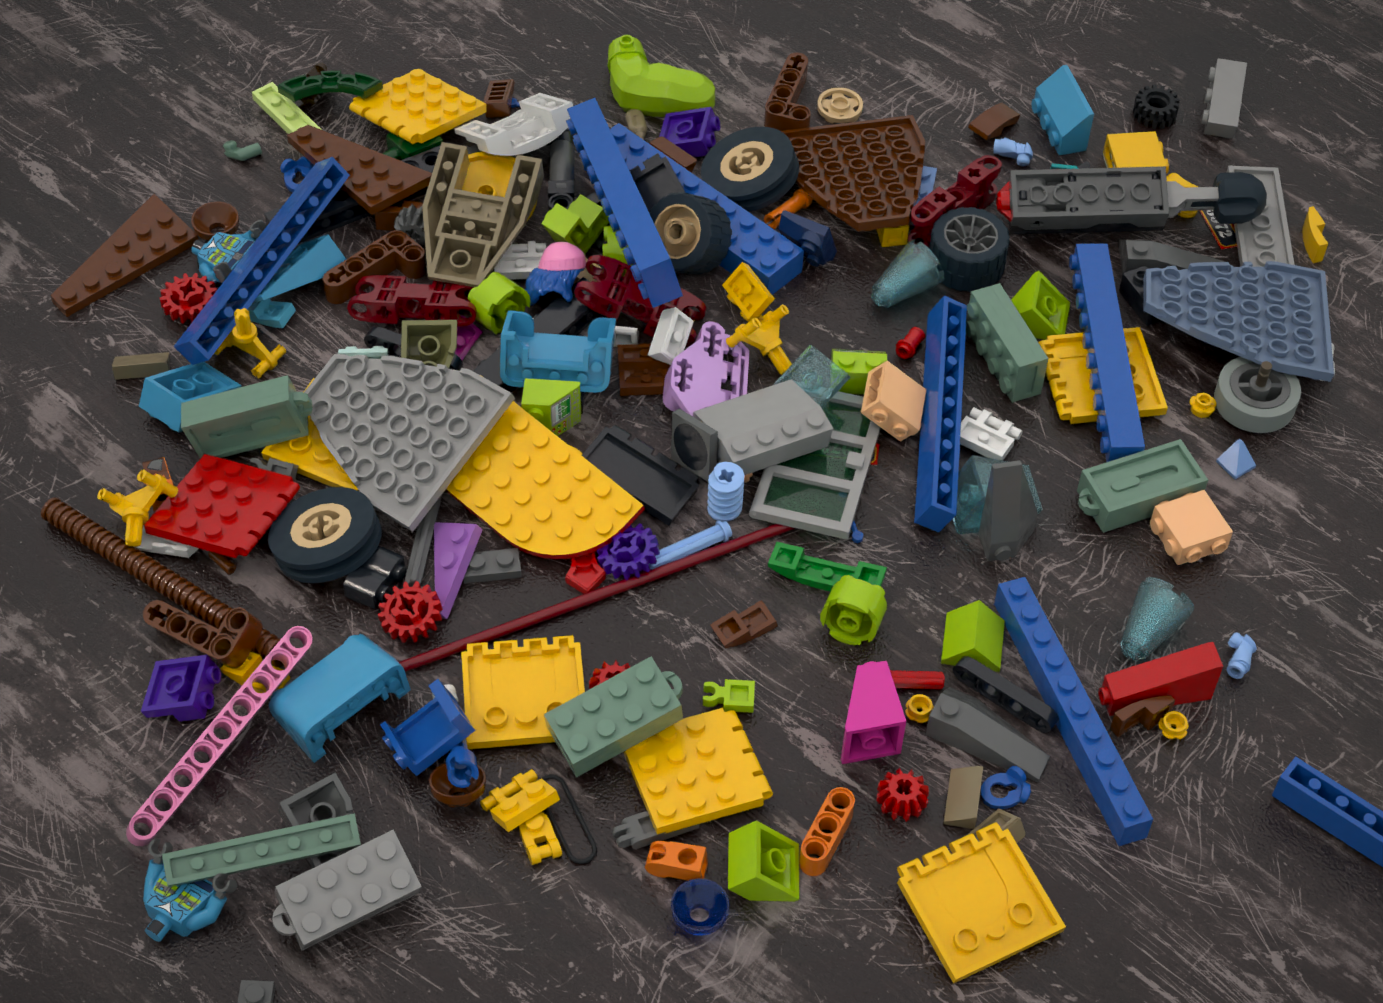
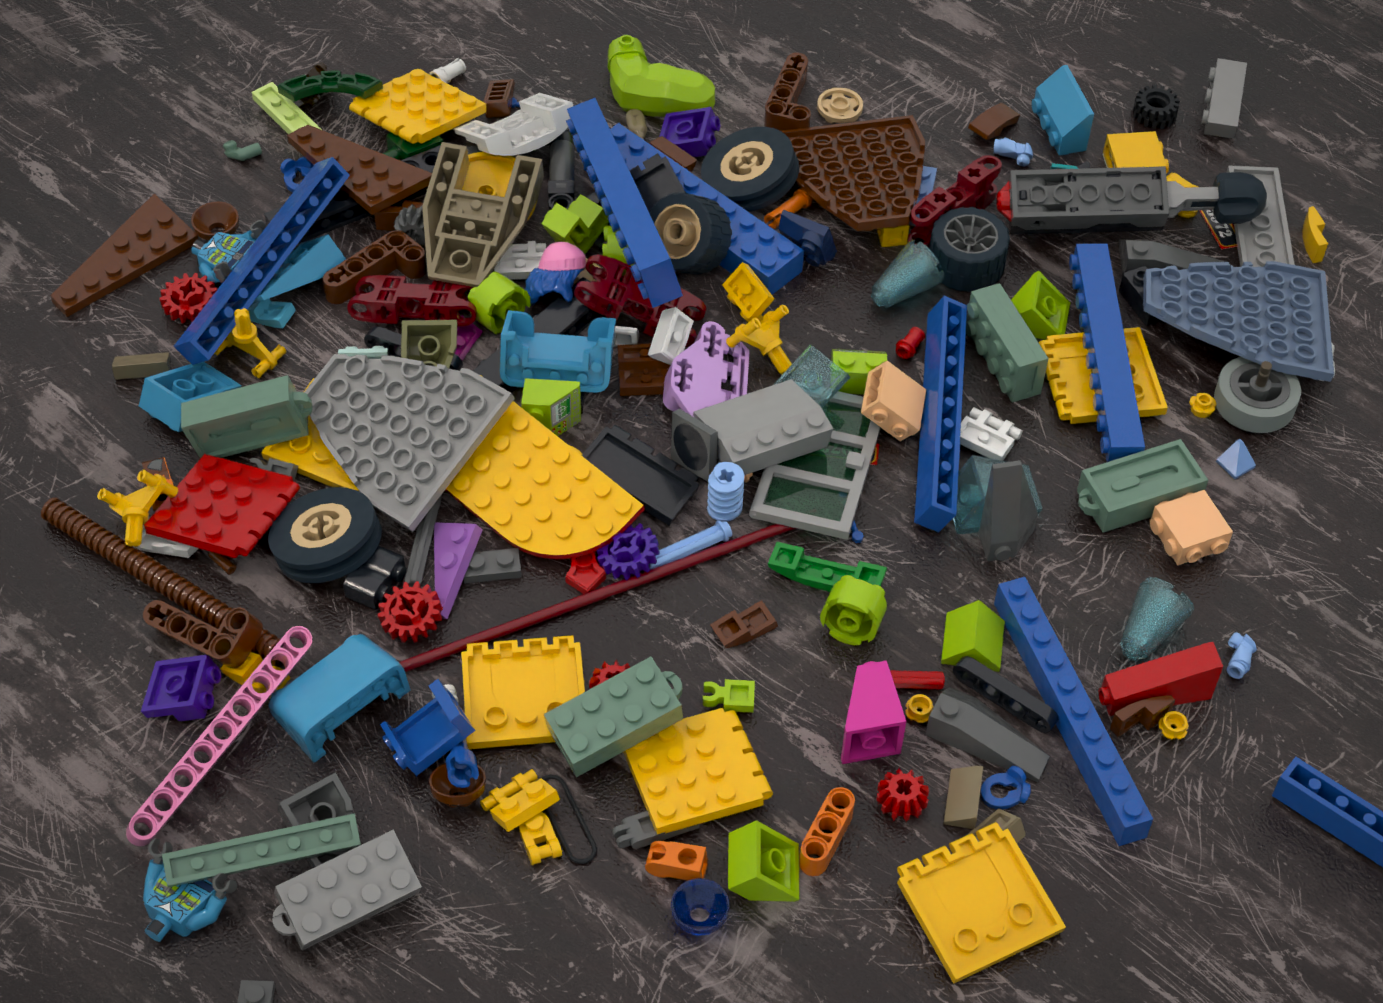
(449, 71): none -> white pin

